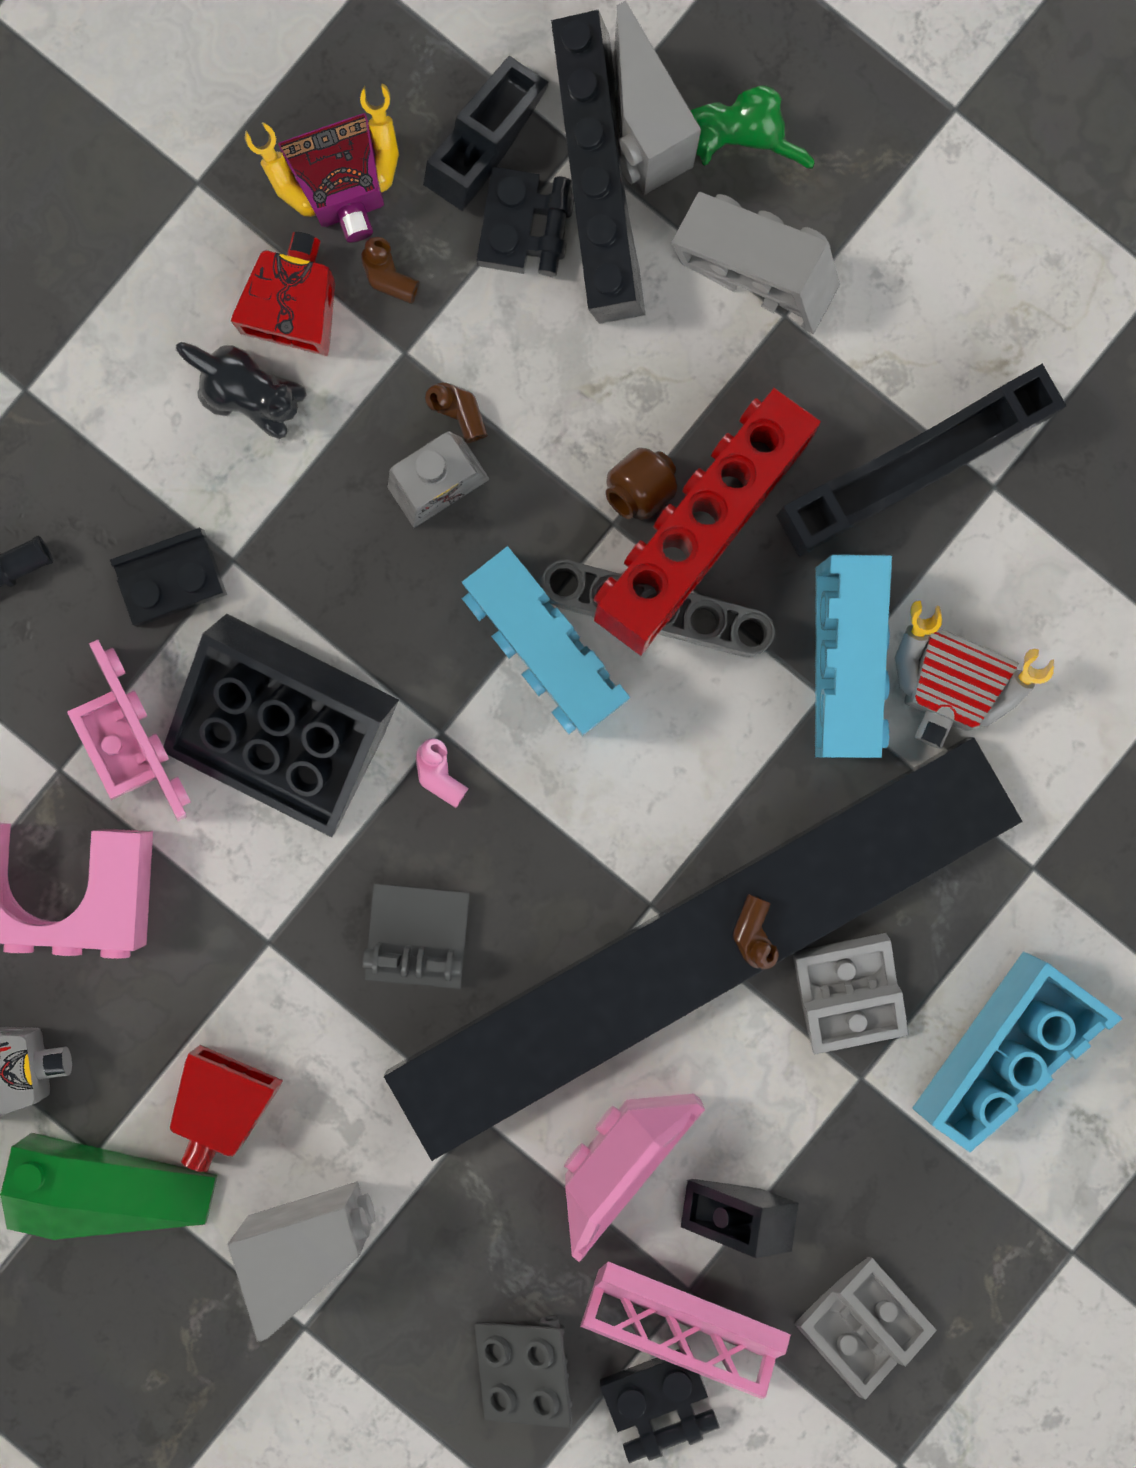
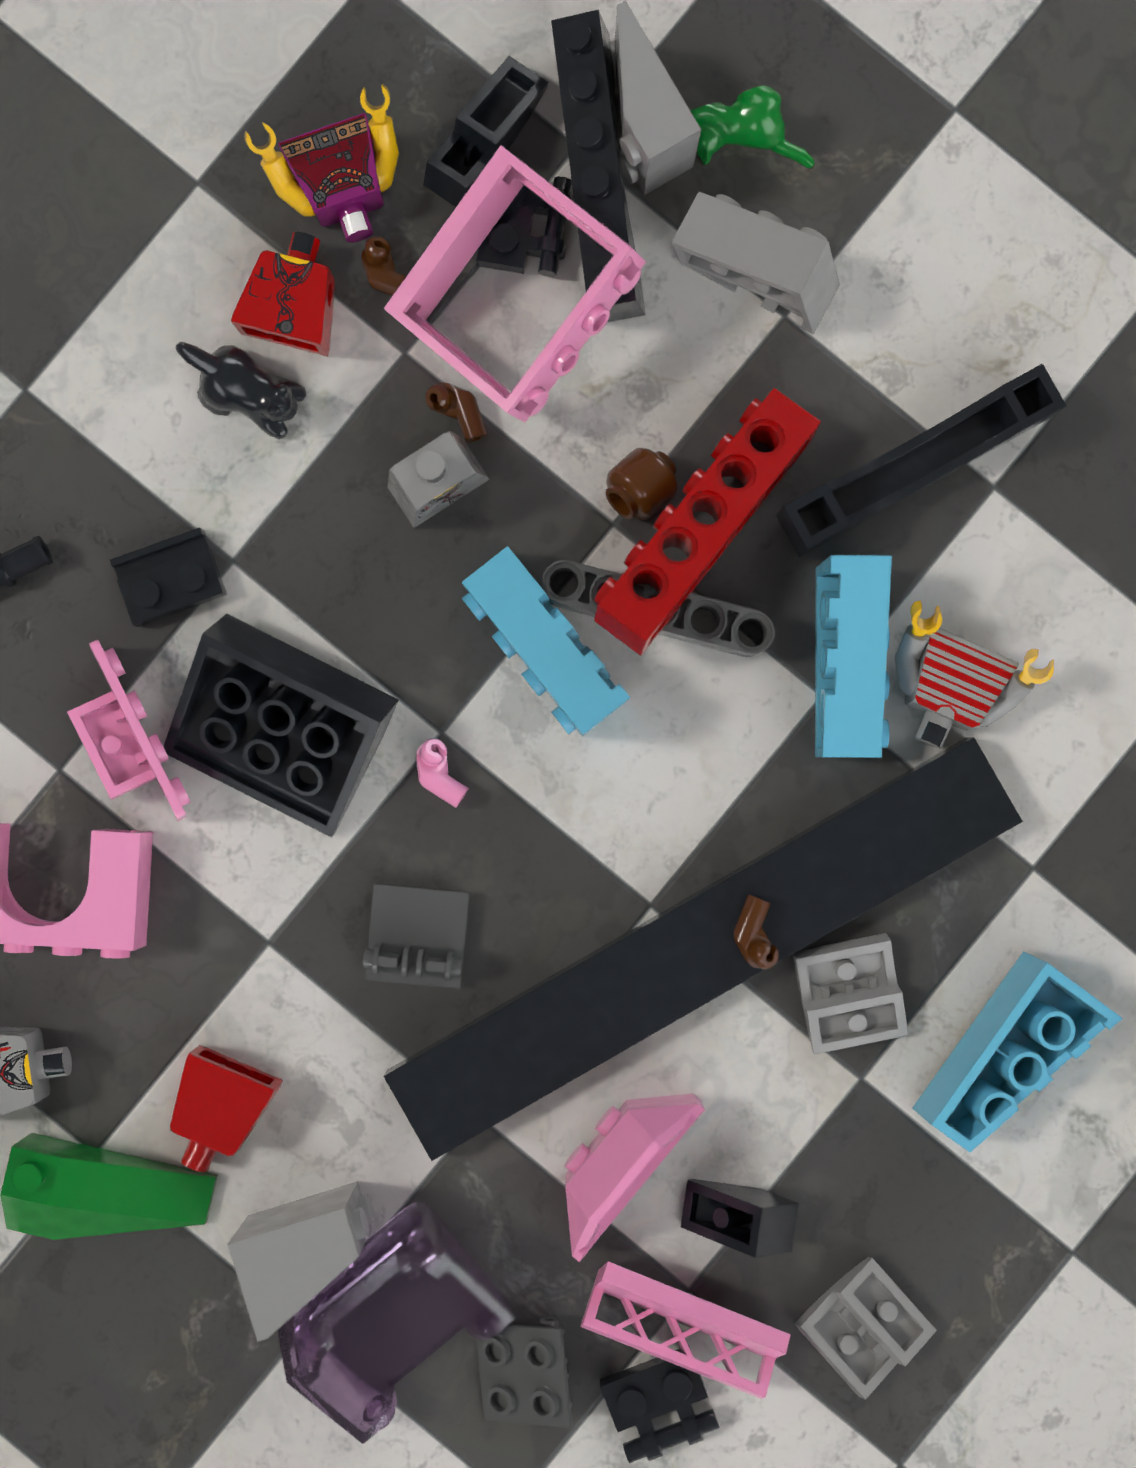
(385, 1318): none -> clear purple windscreen
(459, 241): none -> bright pink window

